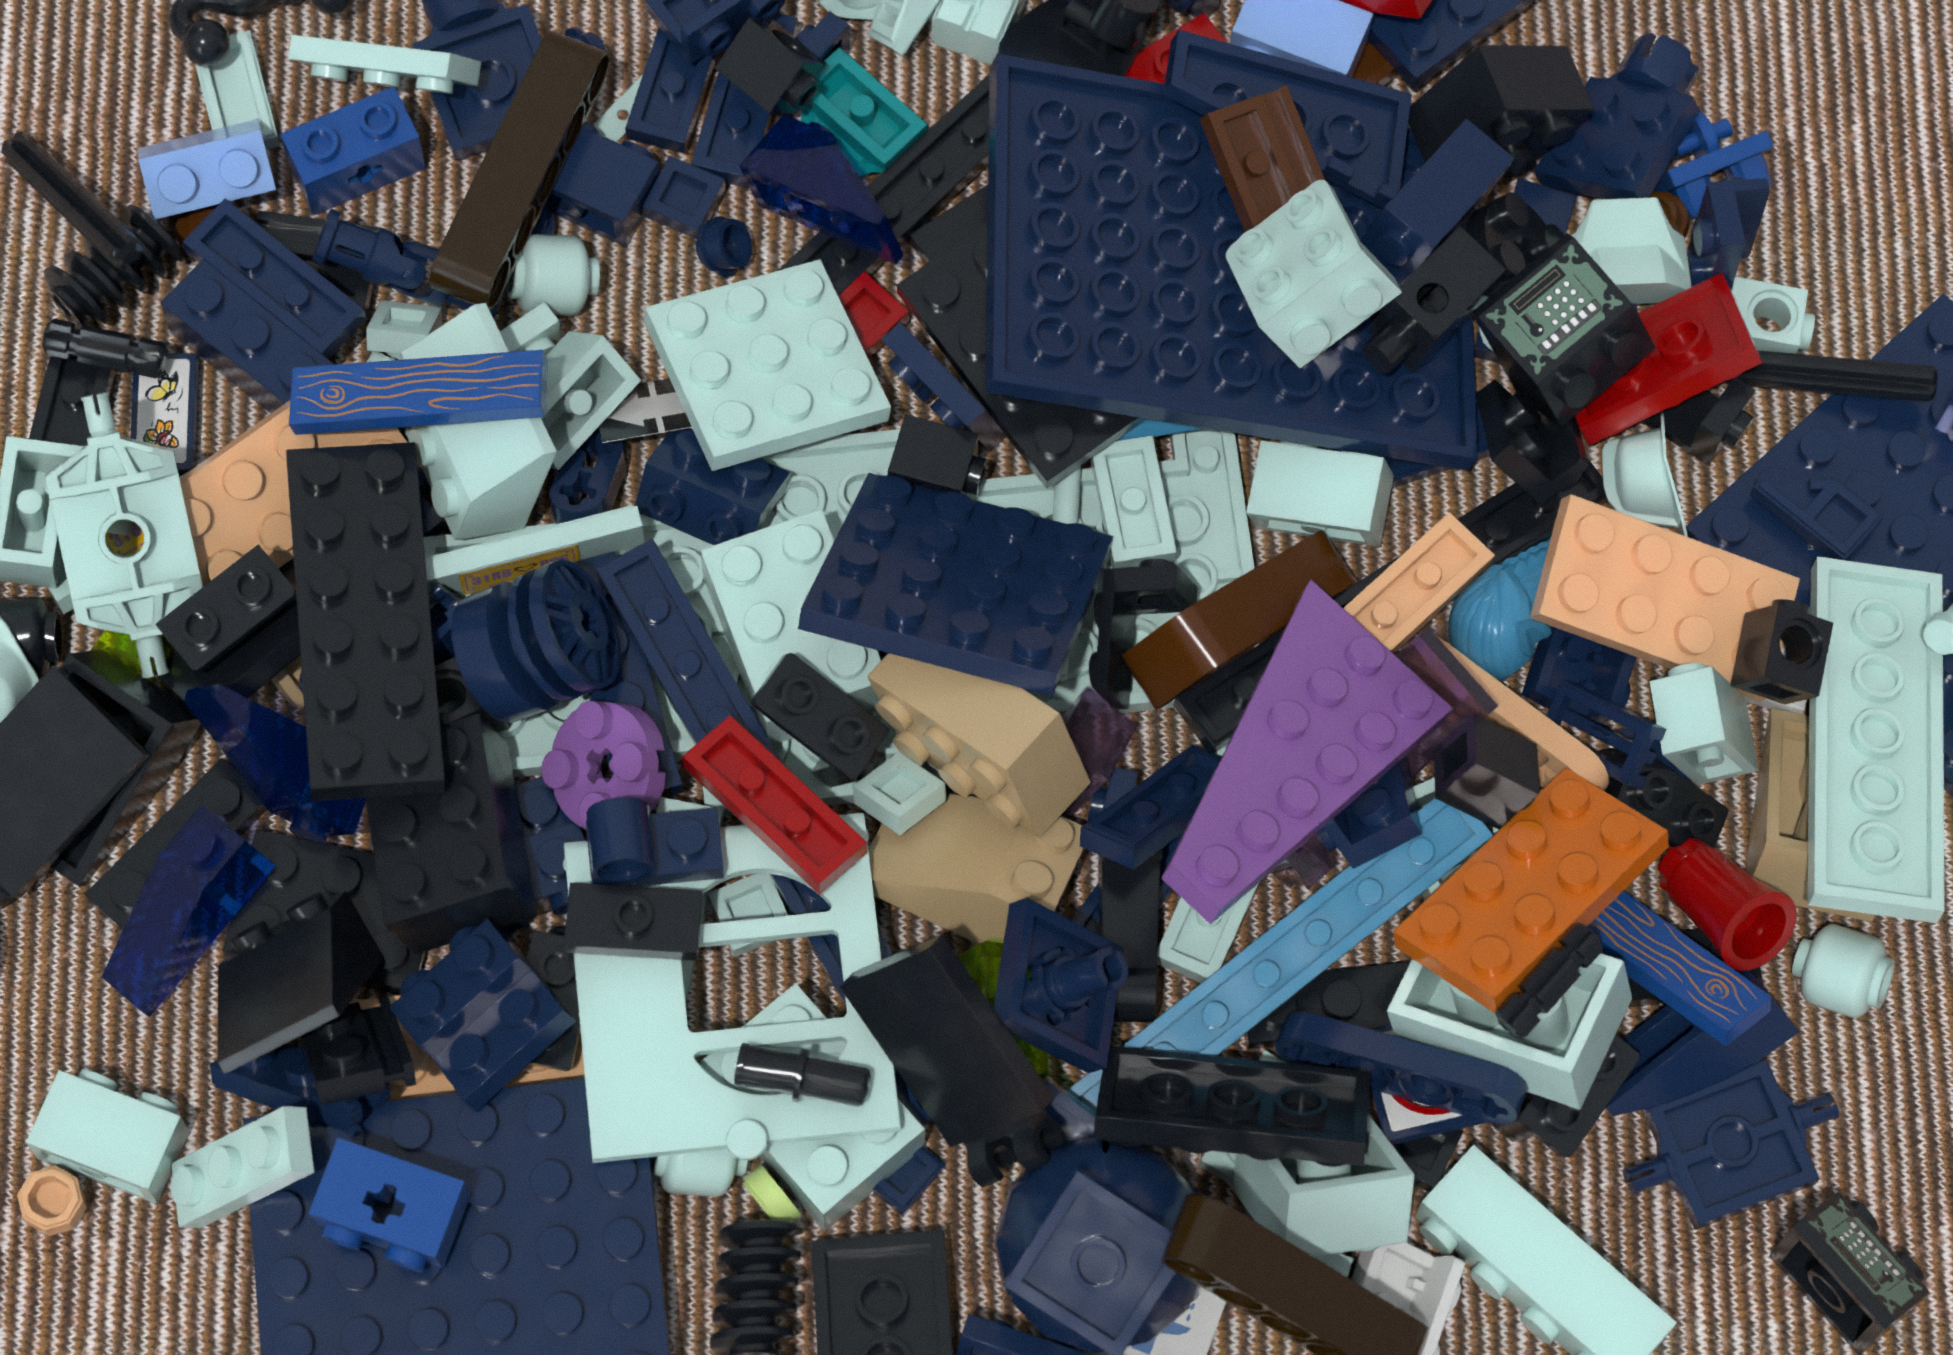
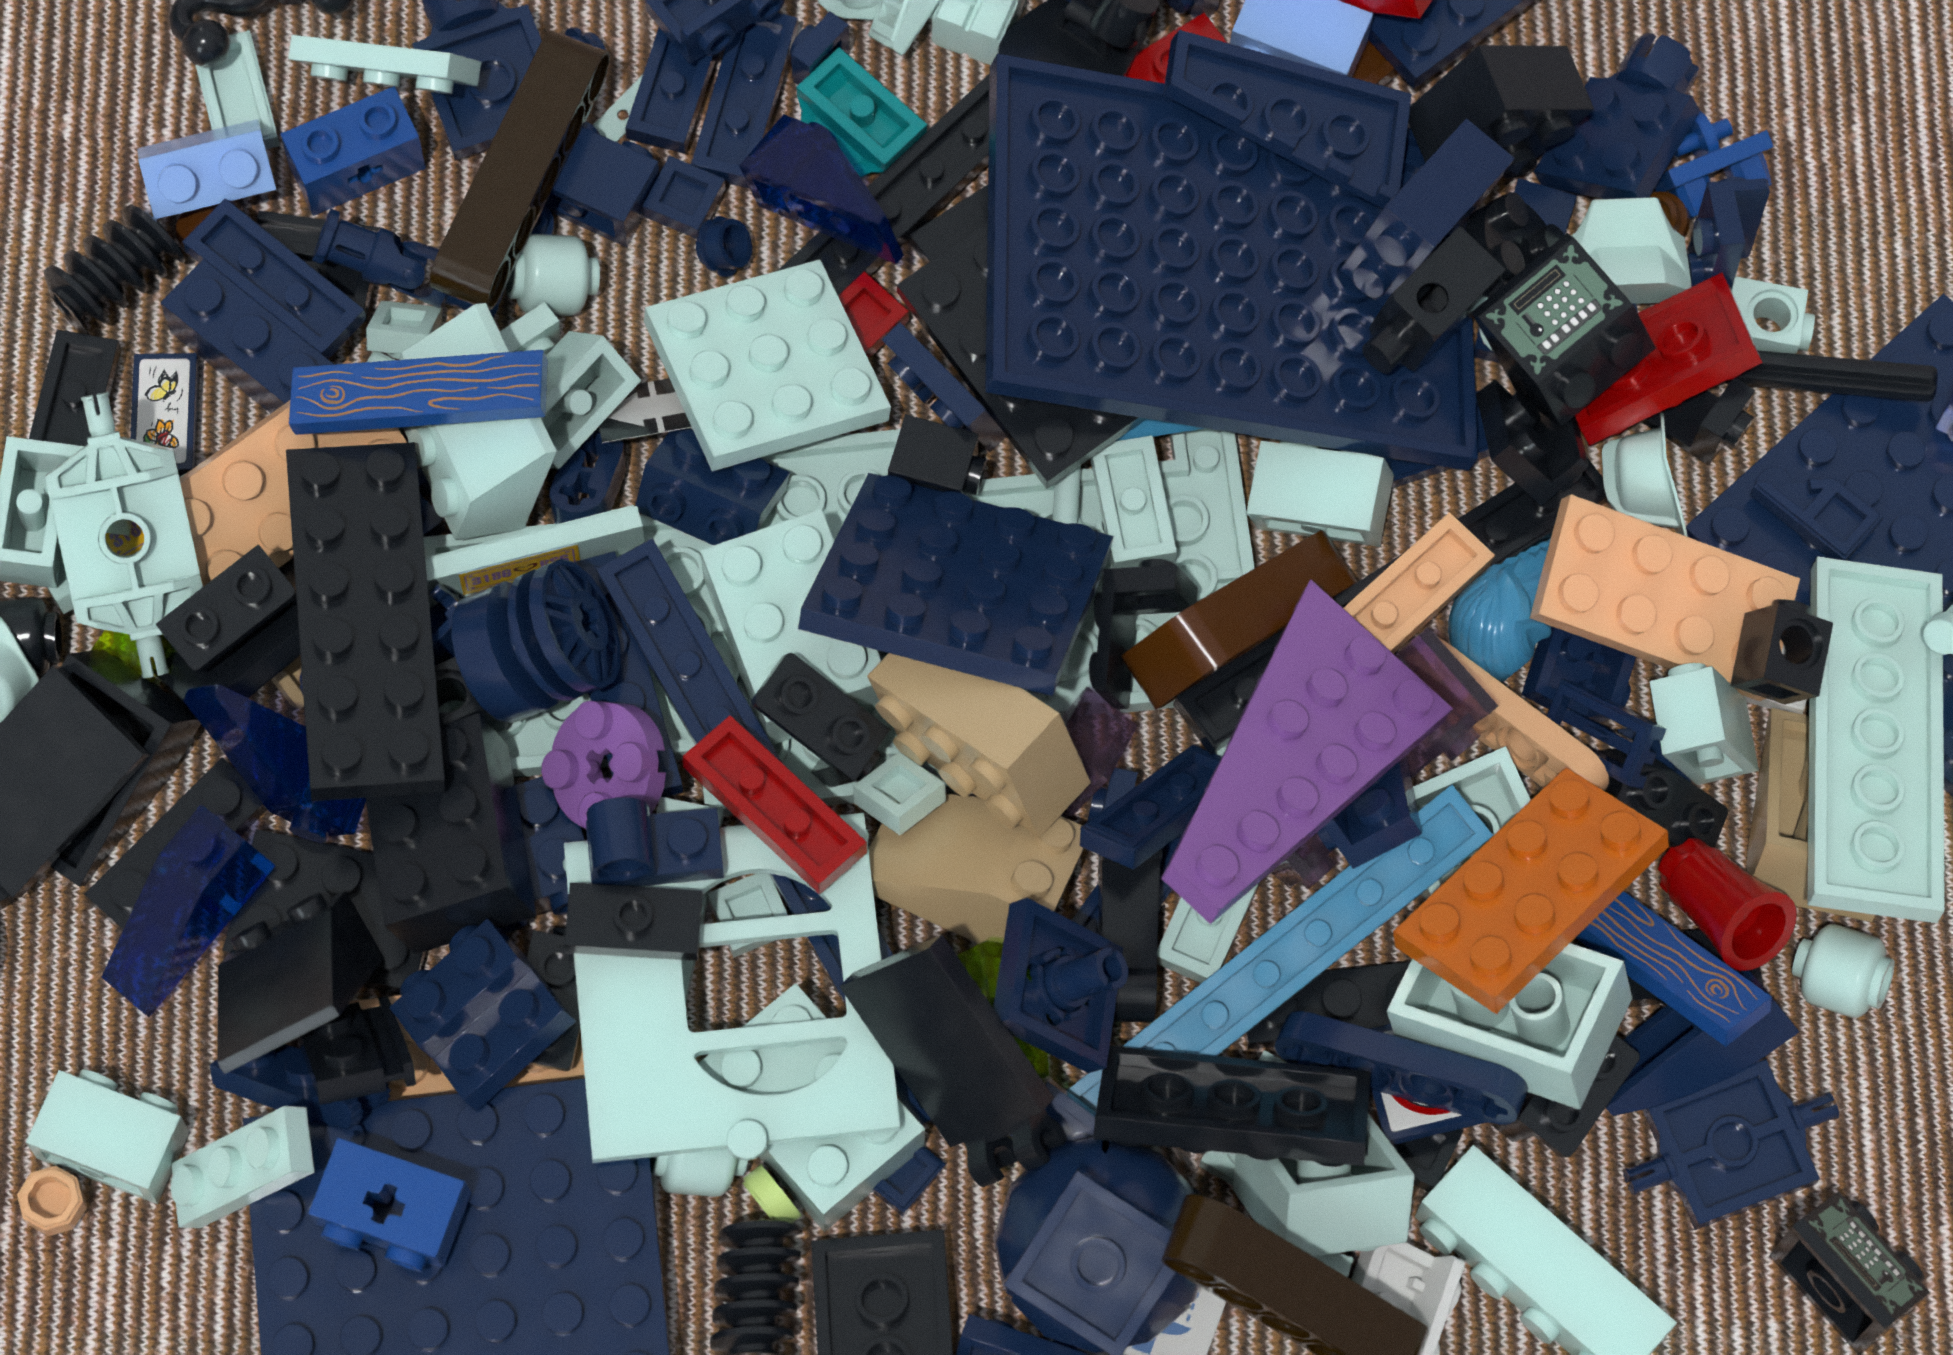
(72, 200): black axle -> none
(104, 348): black axle -> none
(772, 66): black brick -> none
(801, 1075): black axle -> none
(1261, 153): reddish brown plate -> none
(1309, 274): light aqua bracket -> none
(1486, 771): black brick -> none
(1549, 980): black axle -> none

